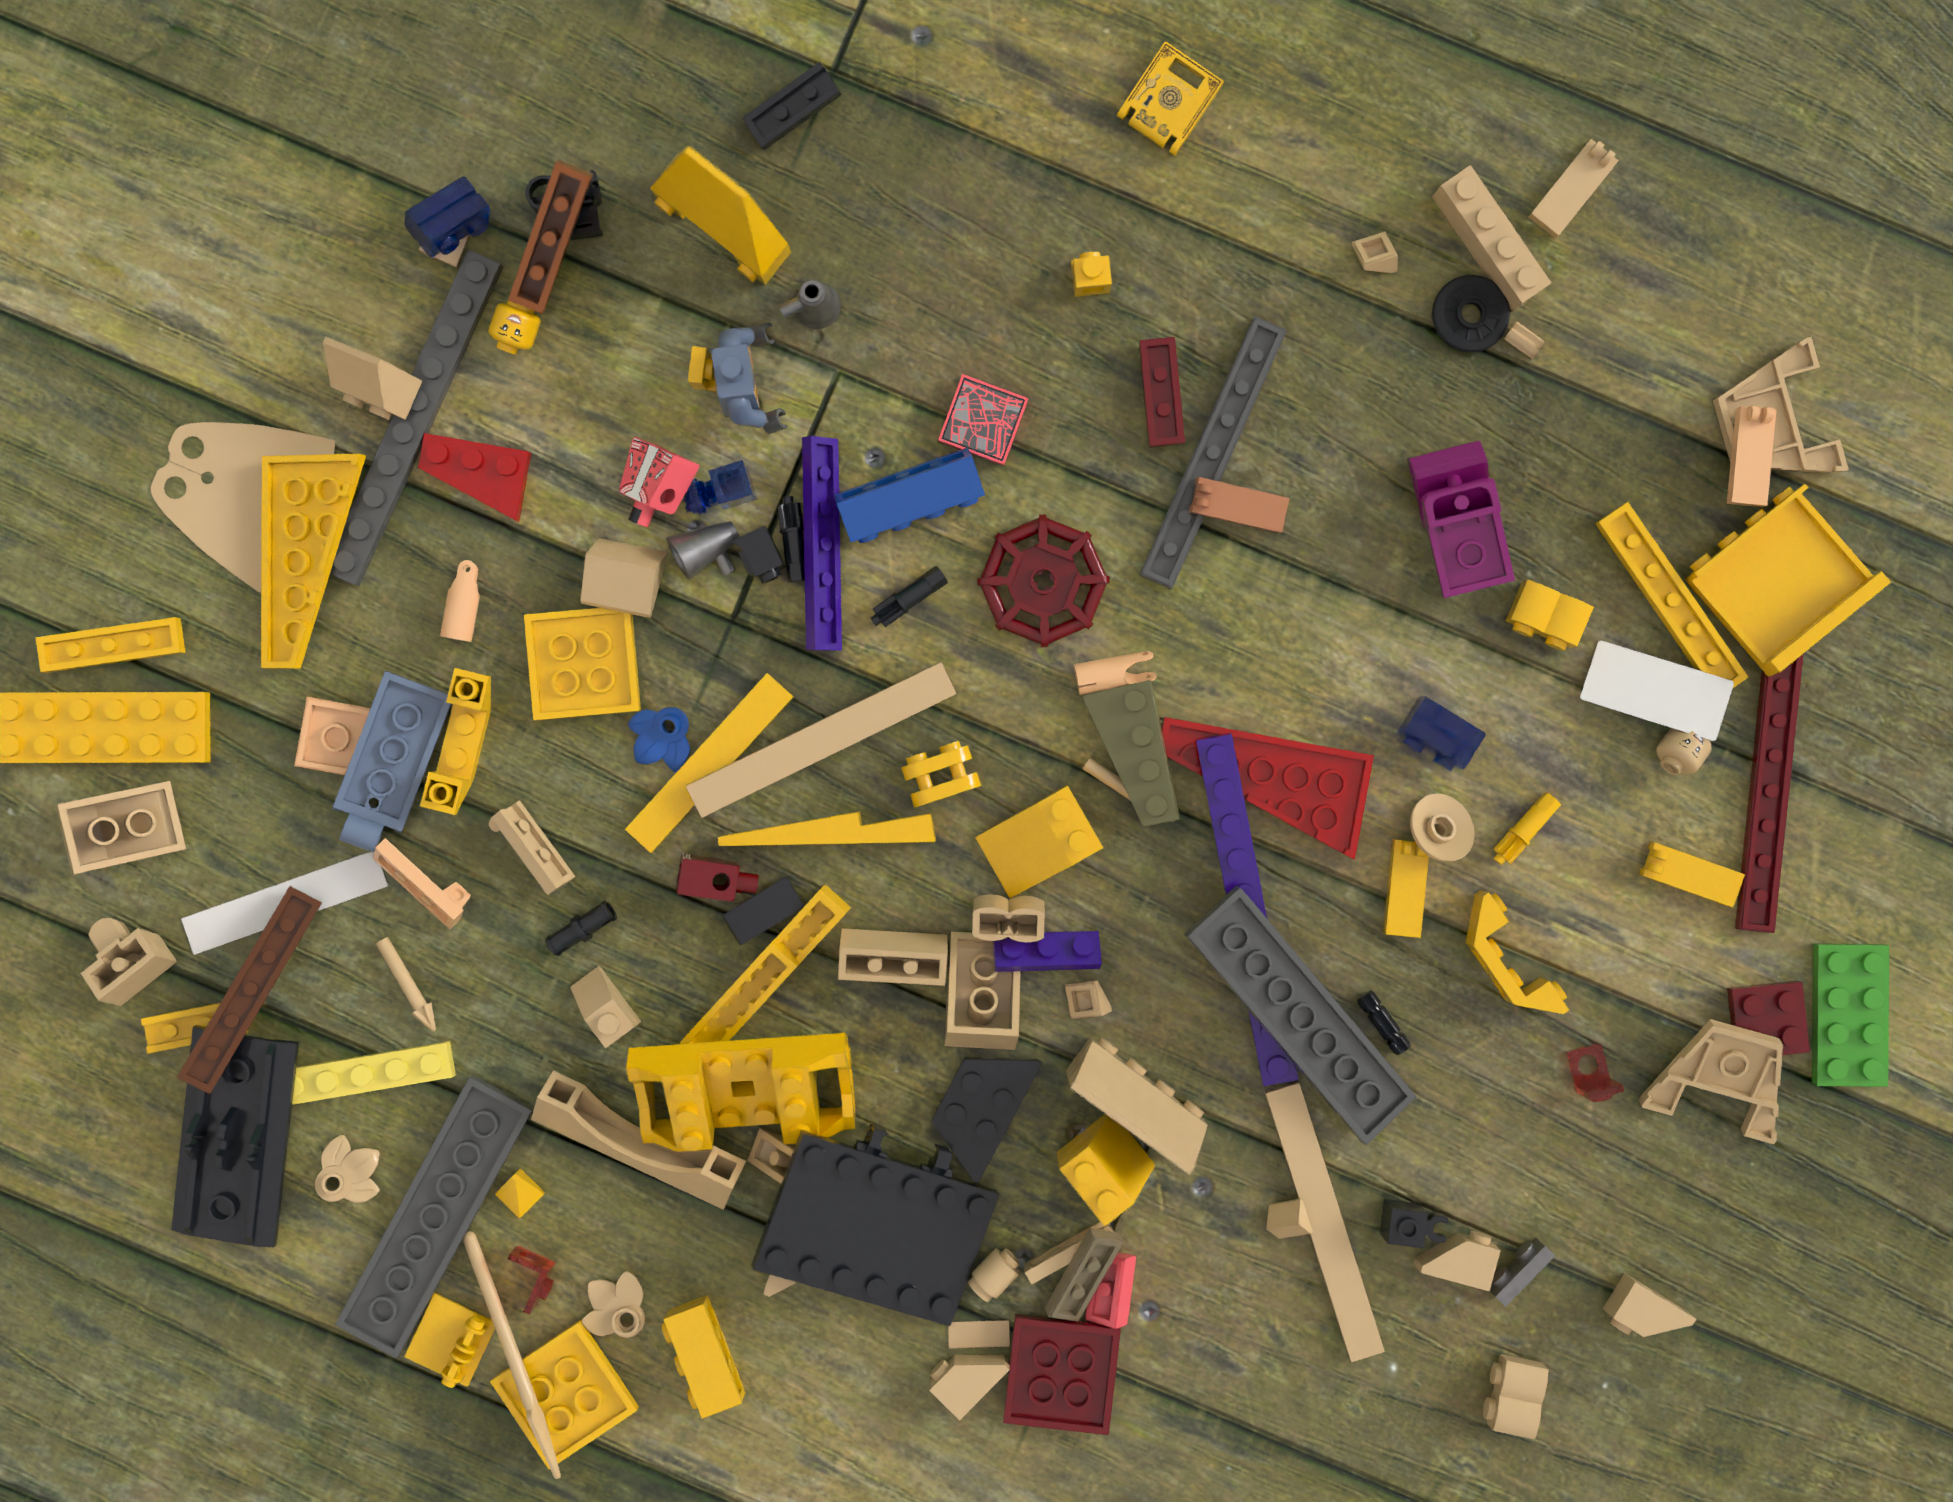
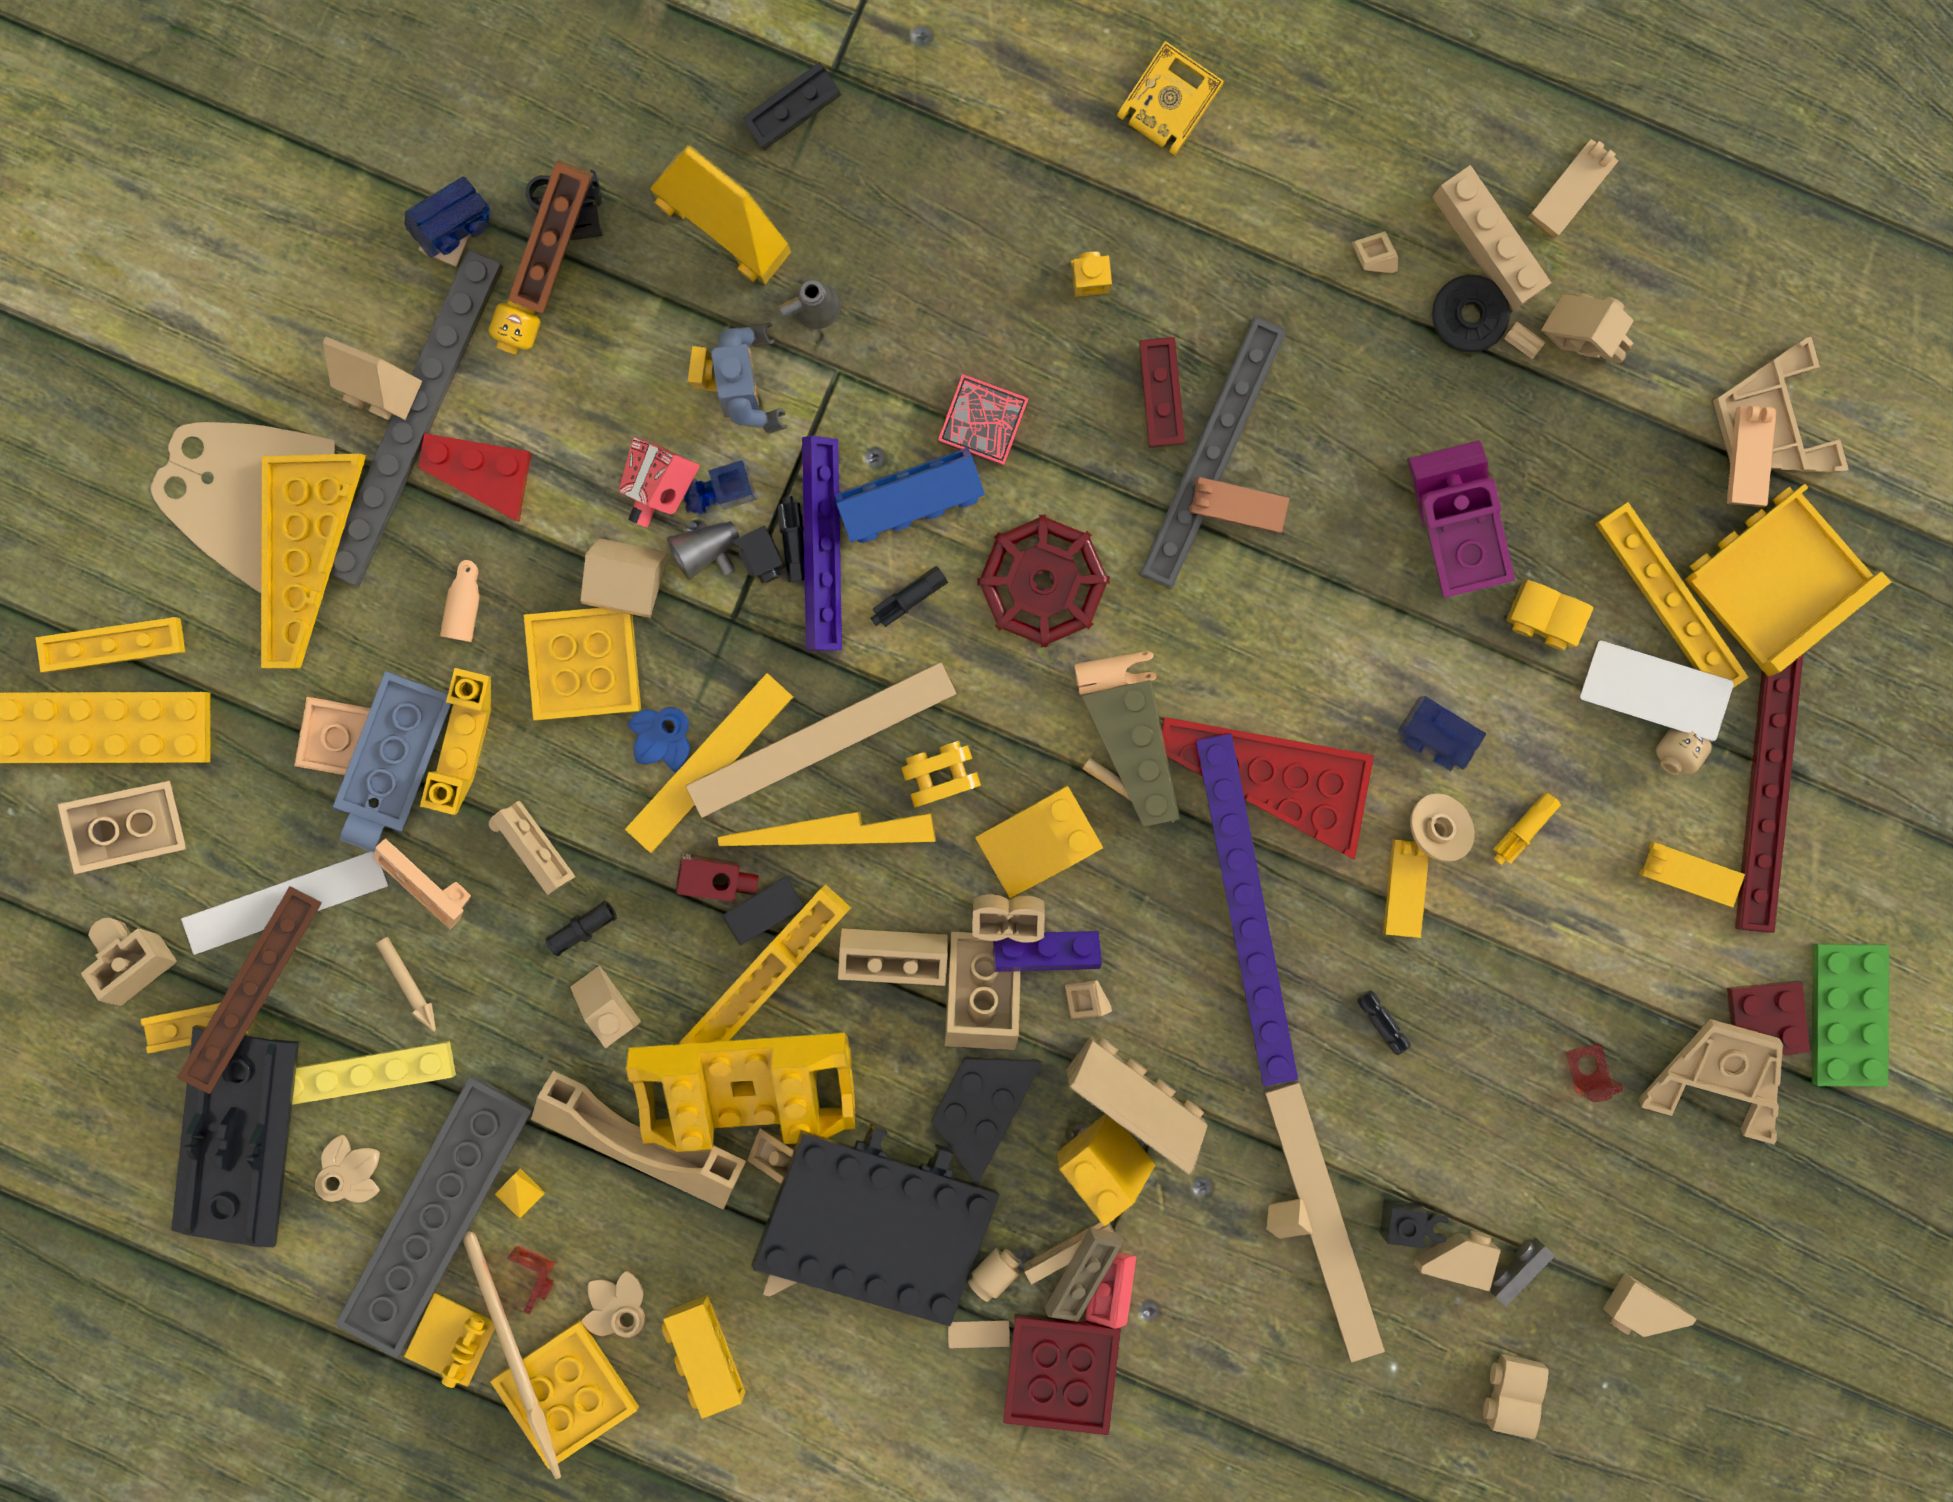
(966, 1380): tan slope -> none
(1300, 1015): dark grey plate -> none
(1485, 919): yellow slope -> none
(1590, 327): none -> tan brick

